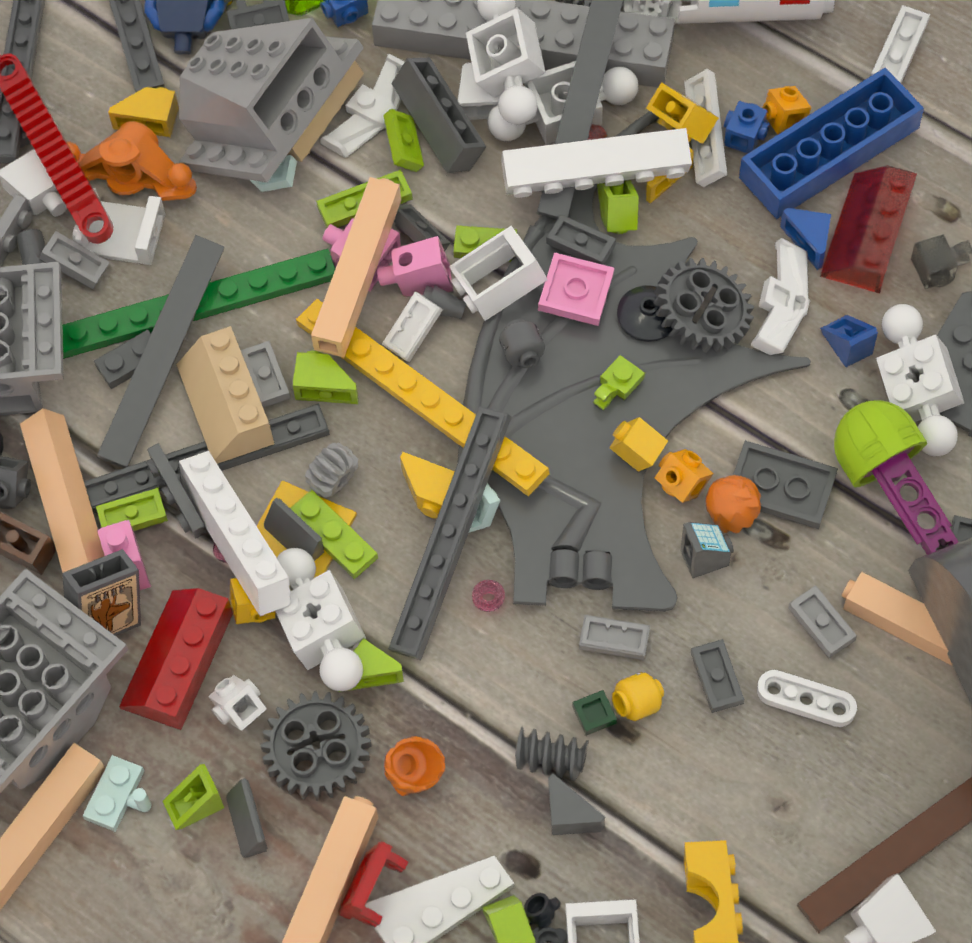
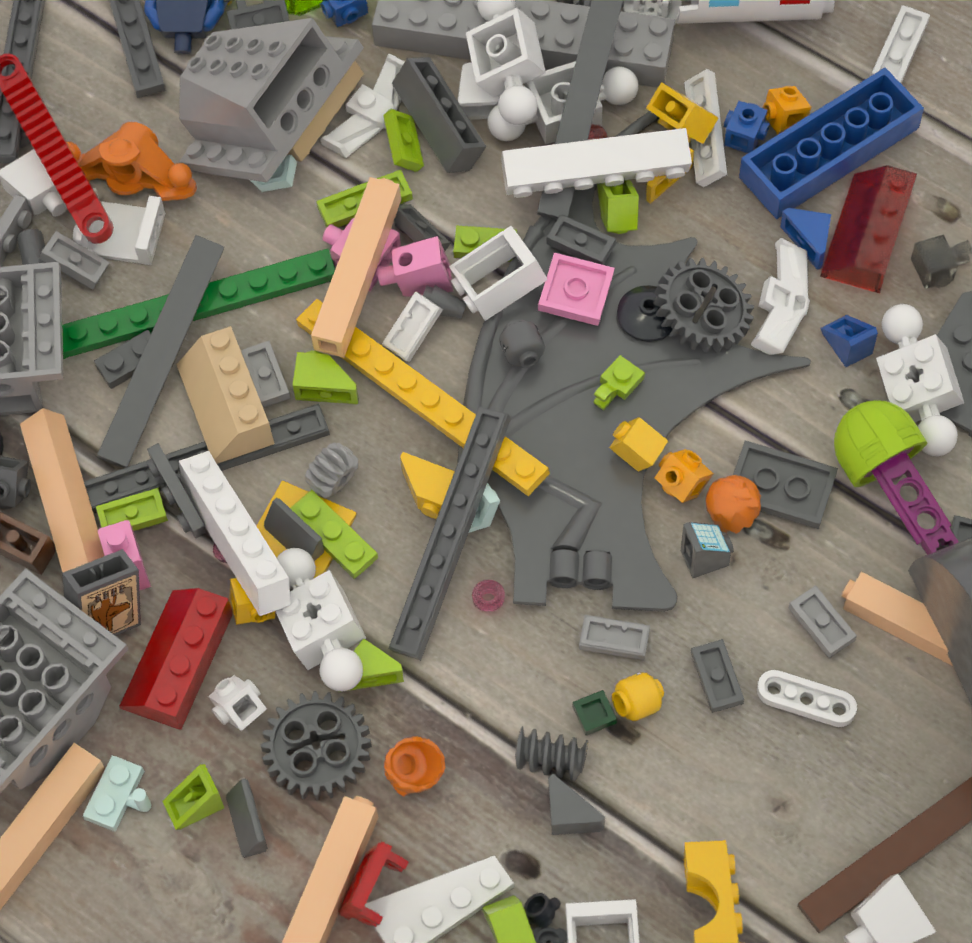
(149, 106): yellow slope -> none

